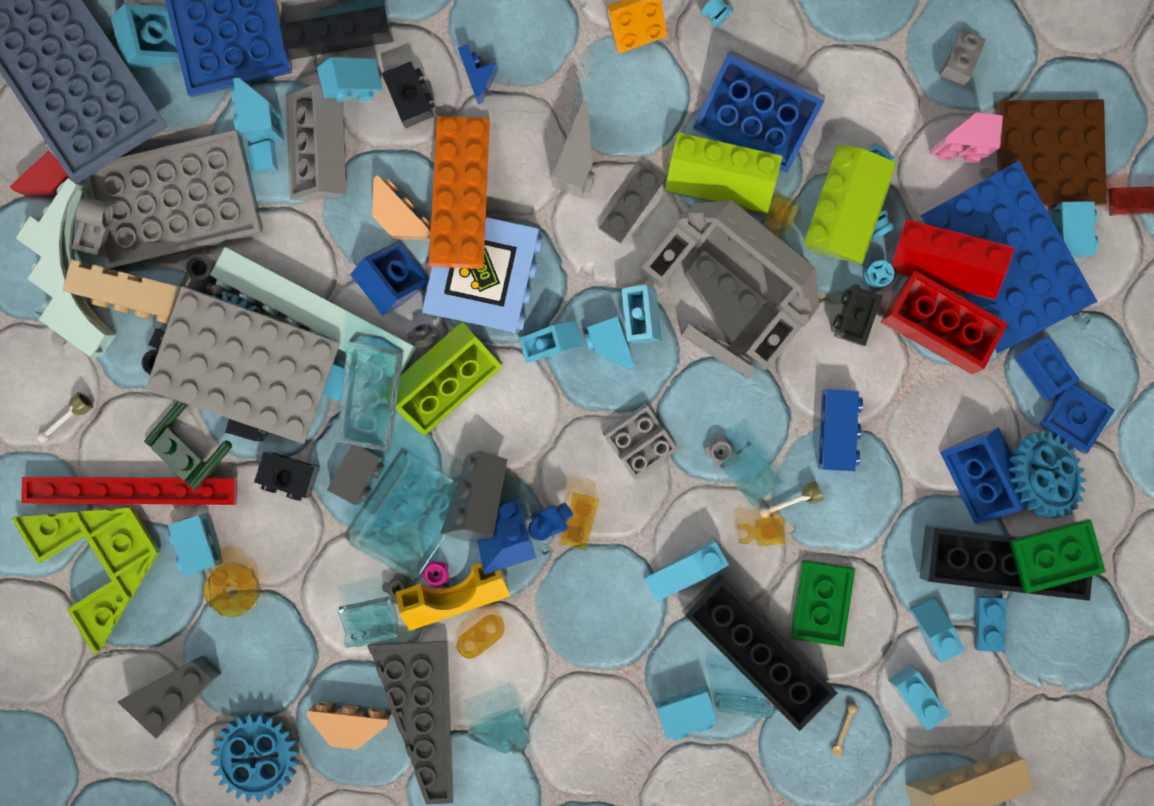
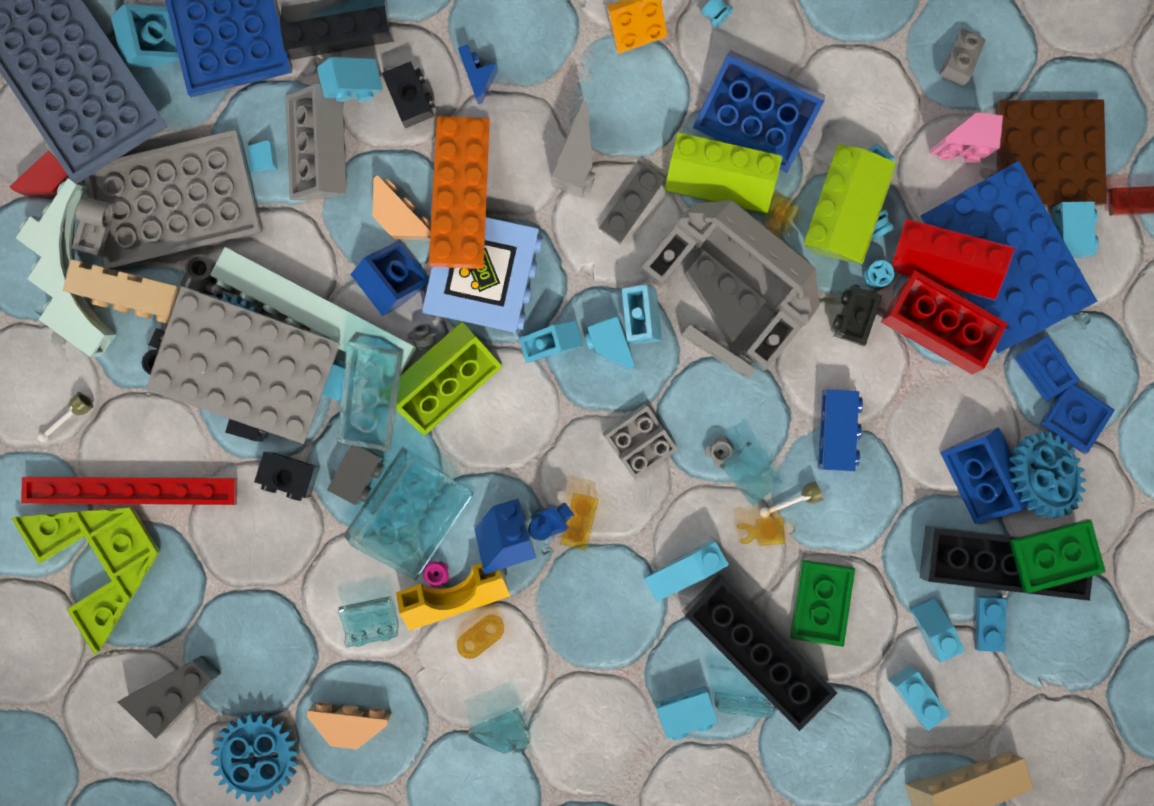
(179, 454): dark green plate -> none
(194, 544): medium azure brick -> none
(222, 602): clear yellow plate -> none
(255, 115): medium azure slope -> none
(390, 587): dark grey plate -> none
(419, 698): dark grey wing -> none
(476, 498): dark grey wedge -> none
(836, 749): tan hinge -> none

